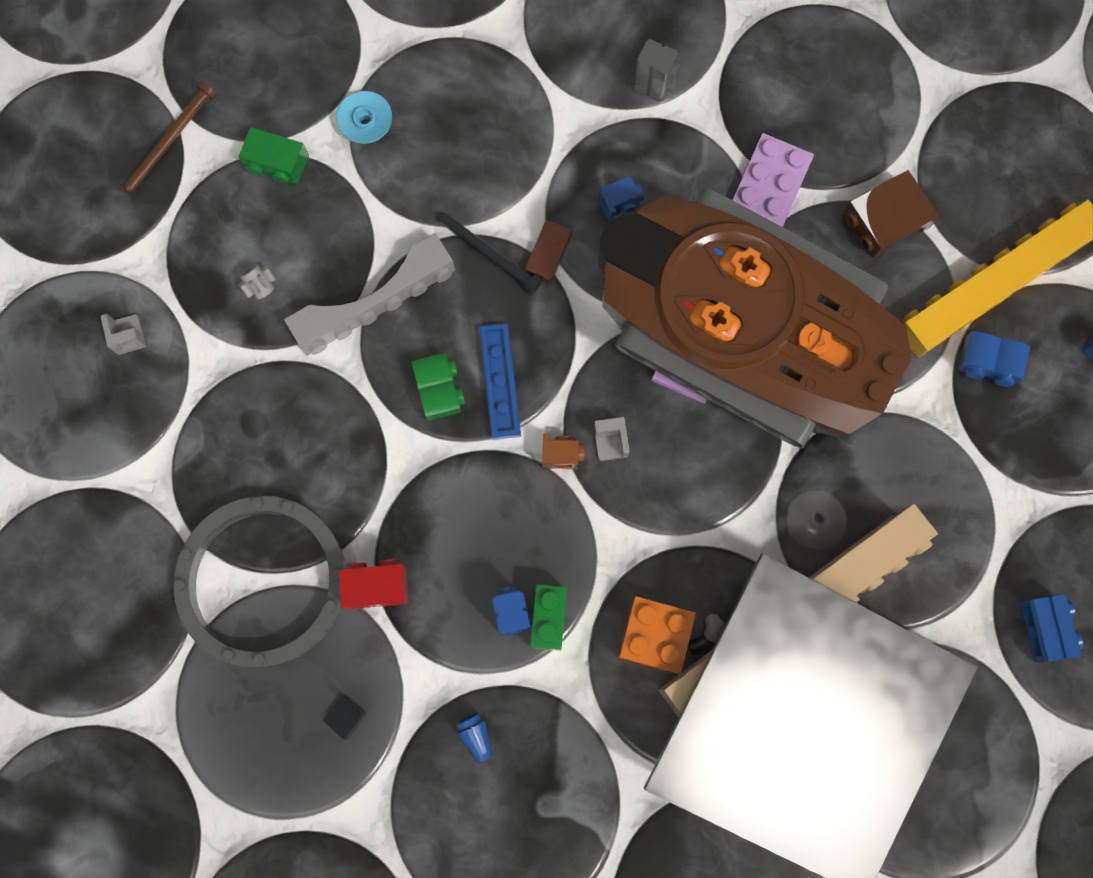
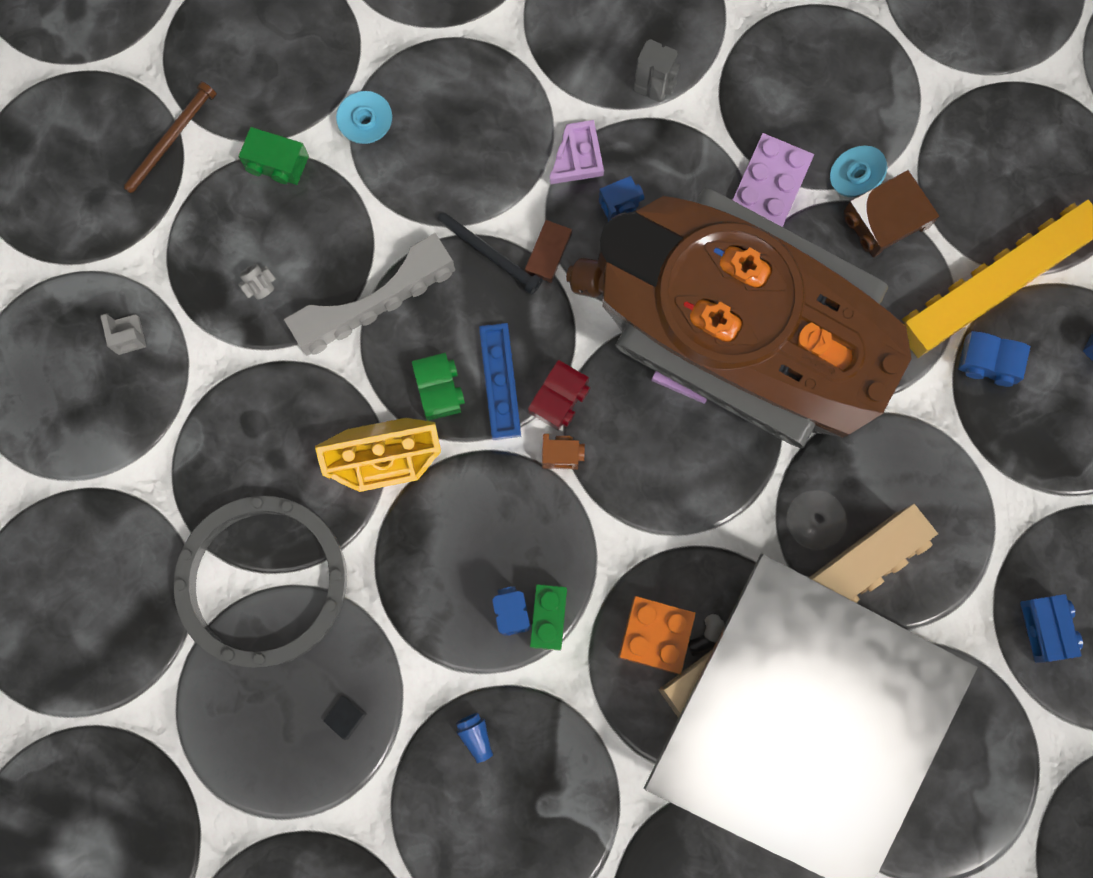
(373, 586): red brick -> none
(379, 453): none -> yellow wedge
(559, 395): none -> dark red brick
(578, 154): none -> lavender wing
(585, 278): none -> reddish brown head
(611, 439): light grey panel -> none
(852, 164): none -> medium azure dish

